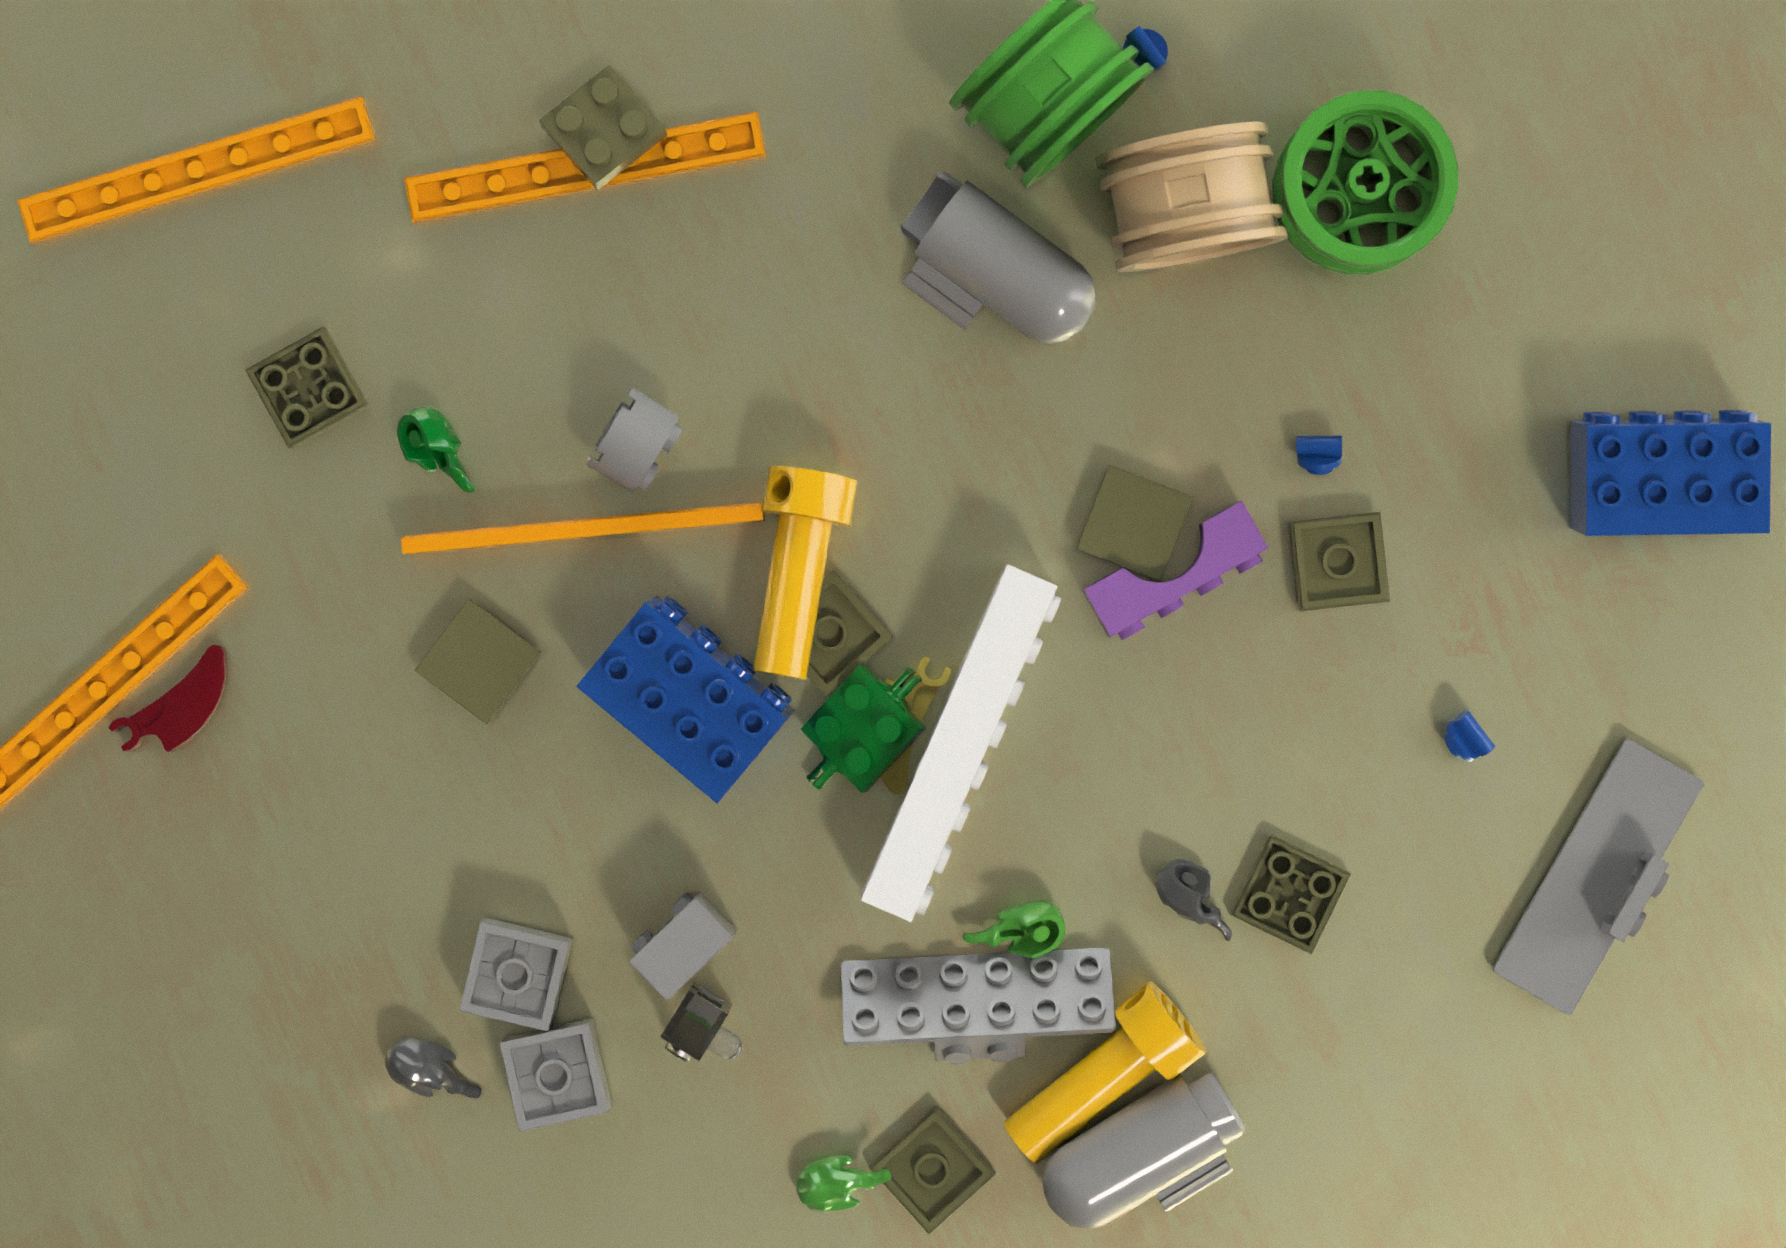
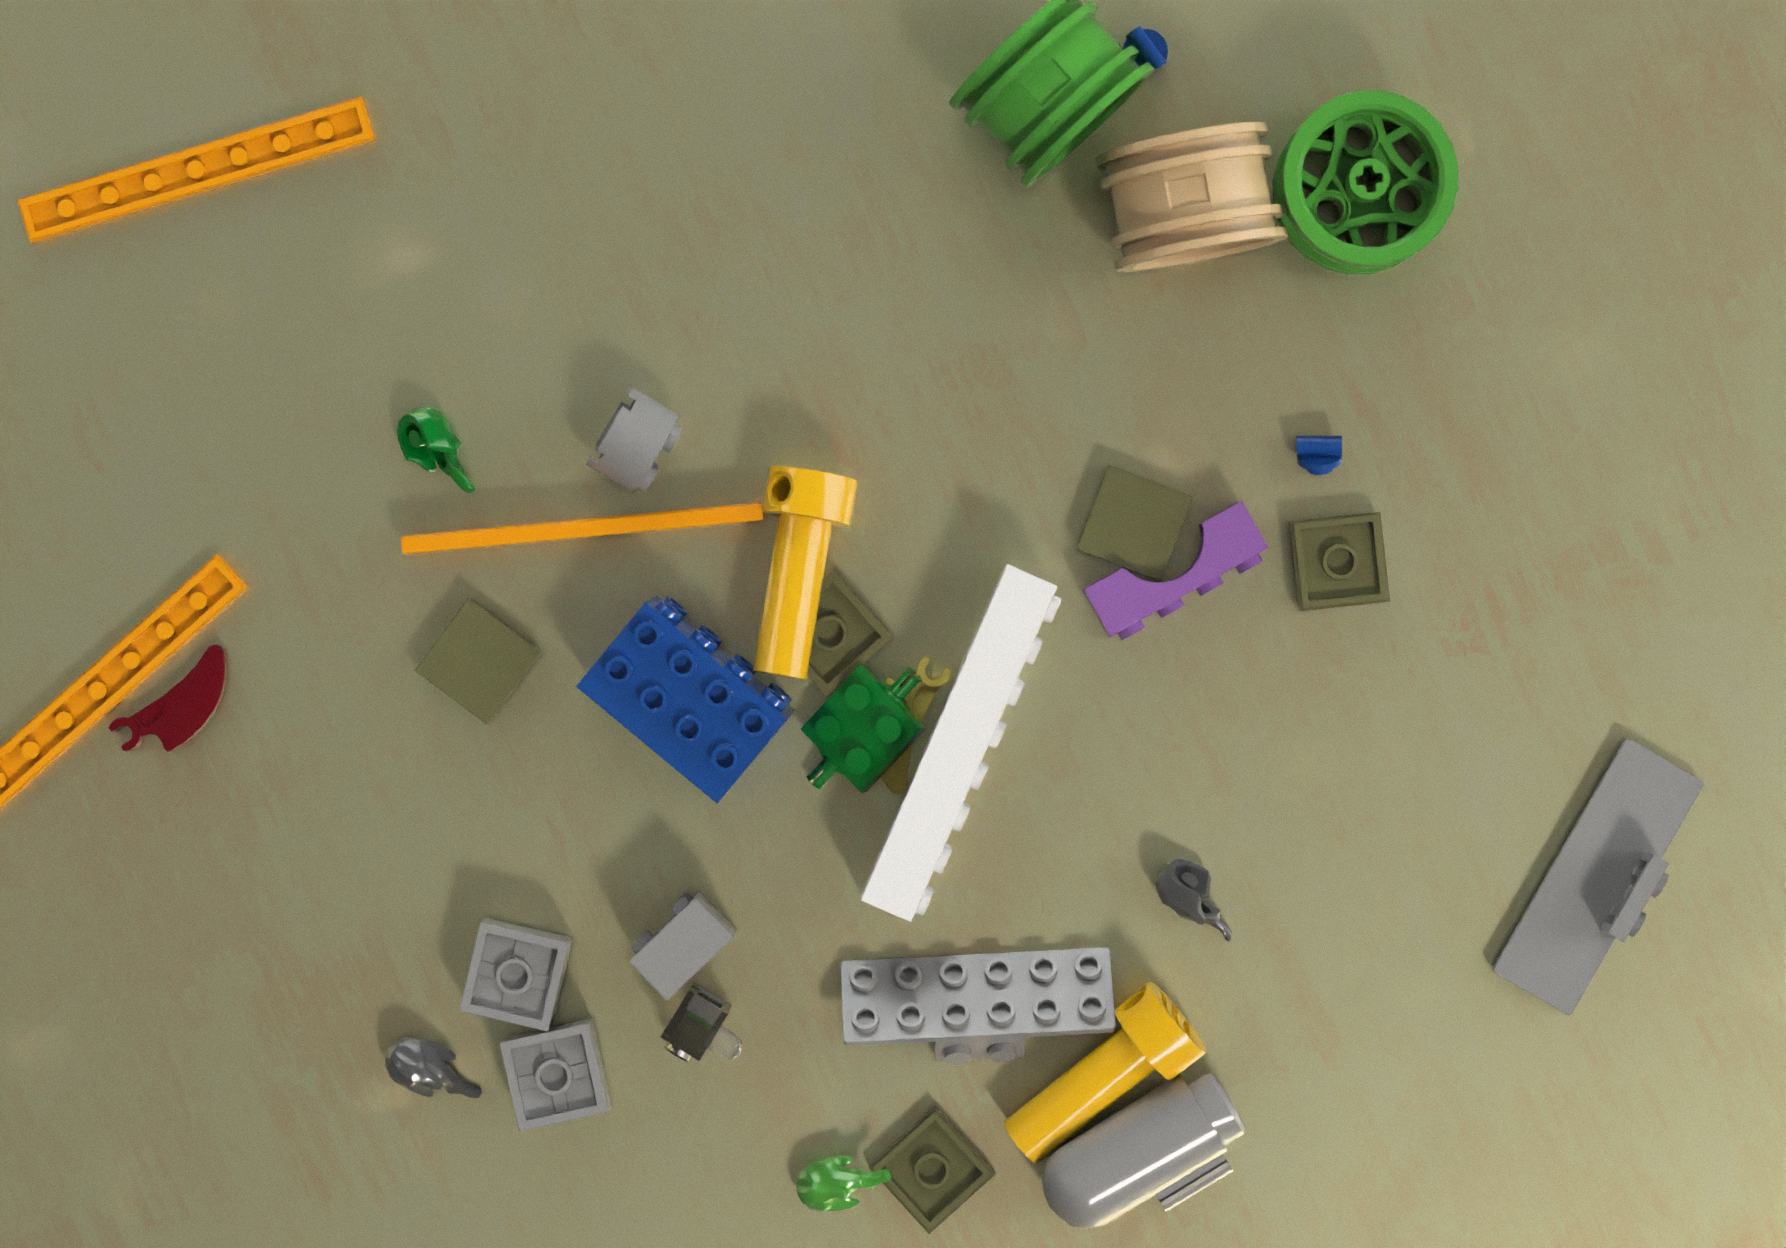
(307, 387): olive tile -> none
(554, 174): light orange tile -> none
(603, 127): olive plate -> none
(987, 256): light grey piece -> none
(1031, 926): bright green piece -> none
(1290, 893): olive tile -> none
(1467, 738): blue plate -> none
(1670, 474): blue brick -> none

